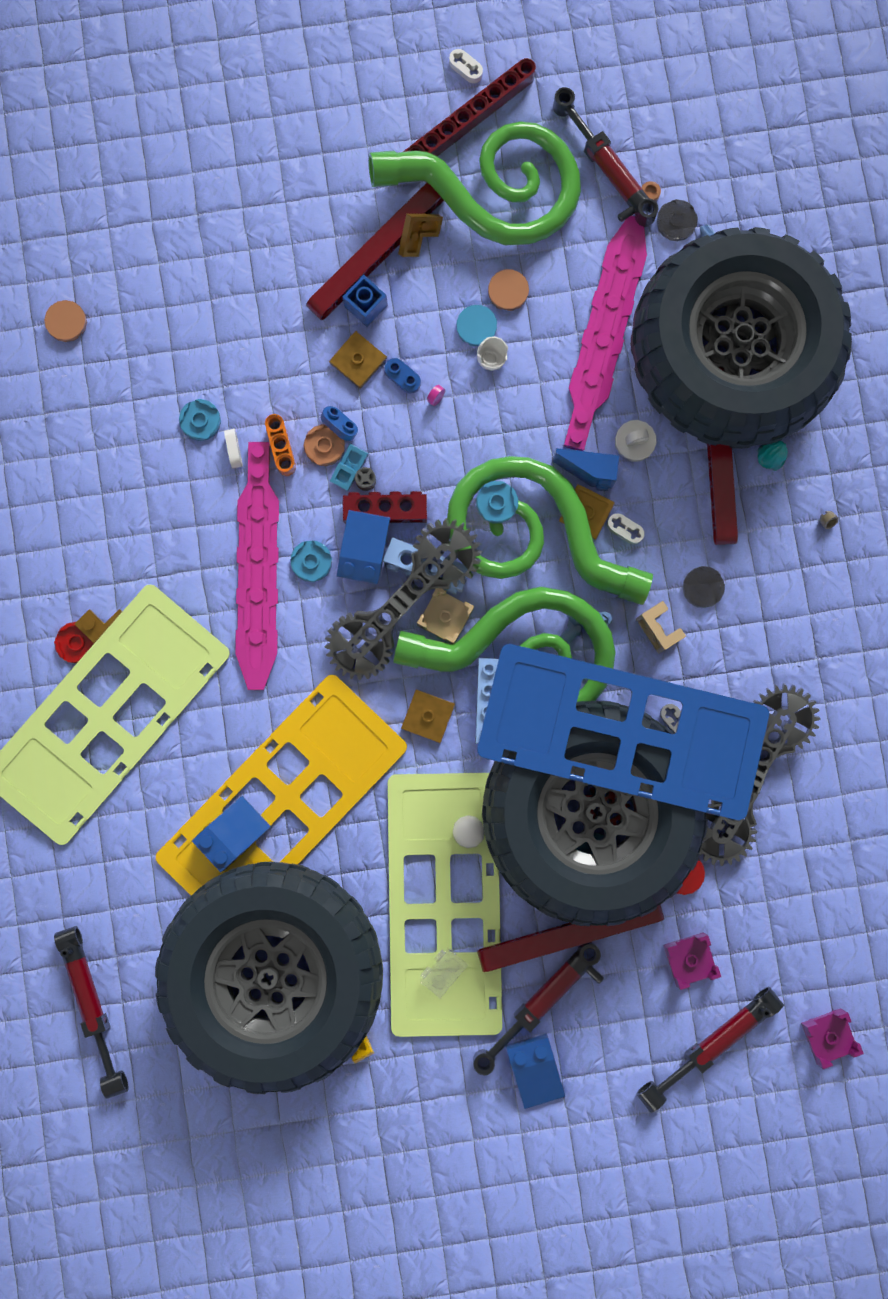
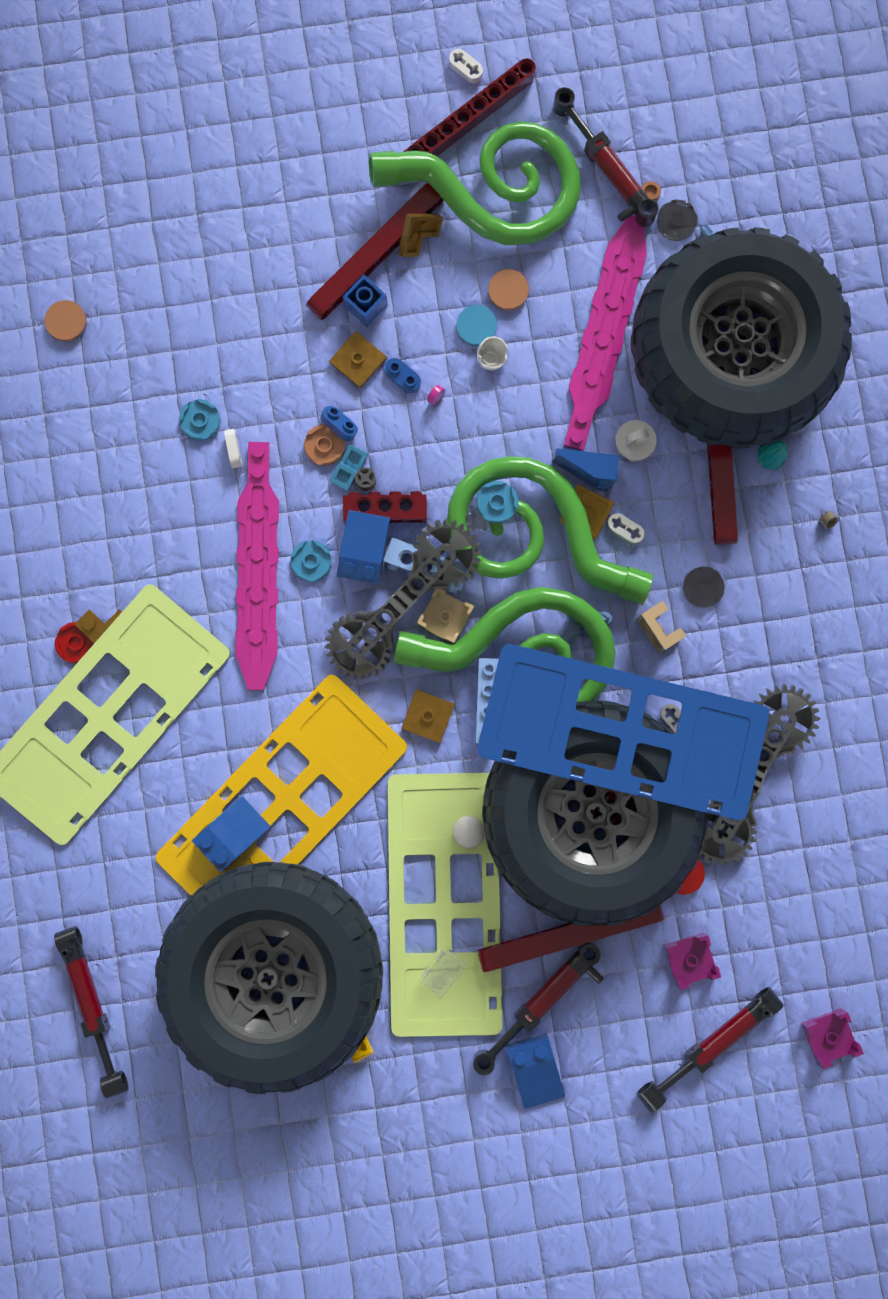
(275, 436): orange beam -> none

